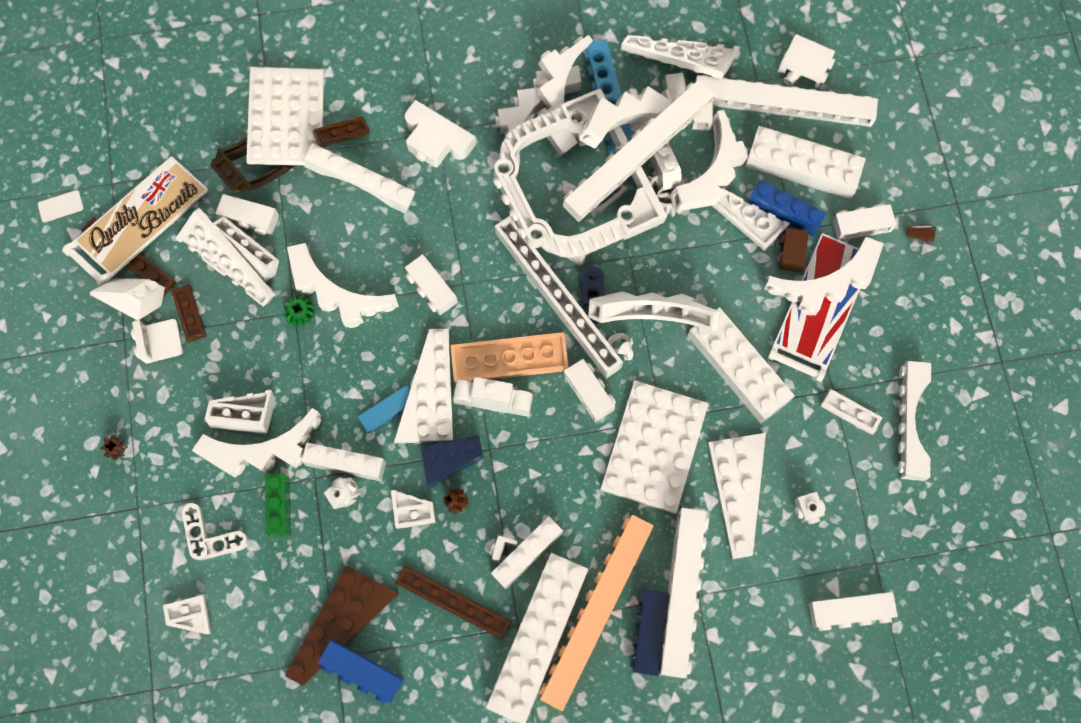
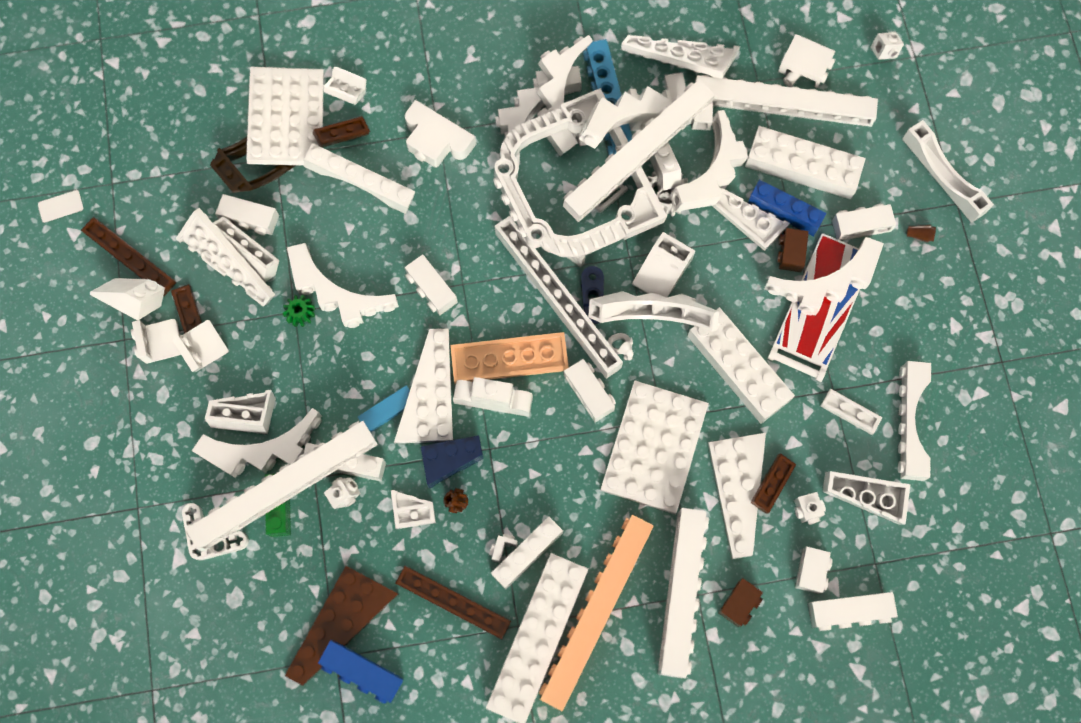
(117, 451): reddish brown gear -> none
(137, 219): flag -> none
(188, 615): white wing -> none
(200, 346): none -> white bracket
(281, 486): none -> white brick
(346, 86): none -> white bracket
(650, 632): dark blue brick -> none
(664, 266): none -> white slope
(741, 602): none -> reddish brown brick
(773, 483): none -> reddish brown tile
(813, 570): none -> white brick
(874, 495): none -> white wedge
(887, 45): none -> white brick
(967, 197): none -> white arch

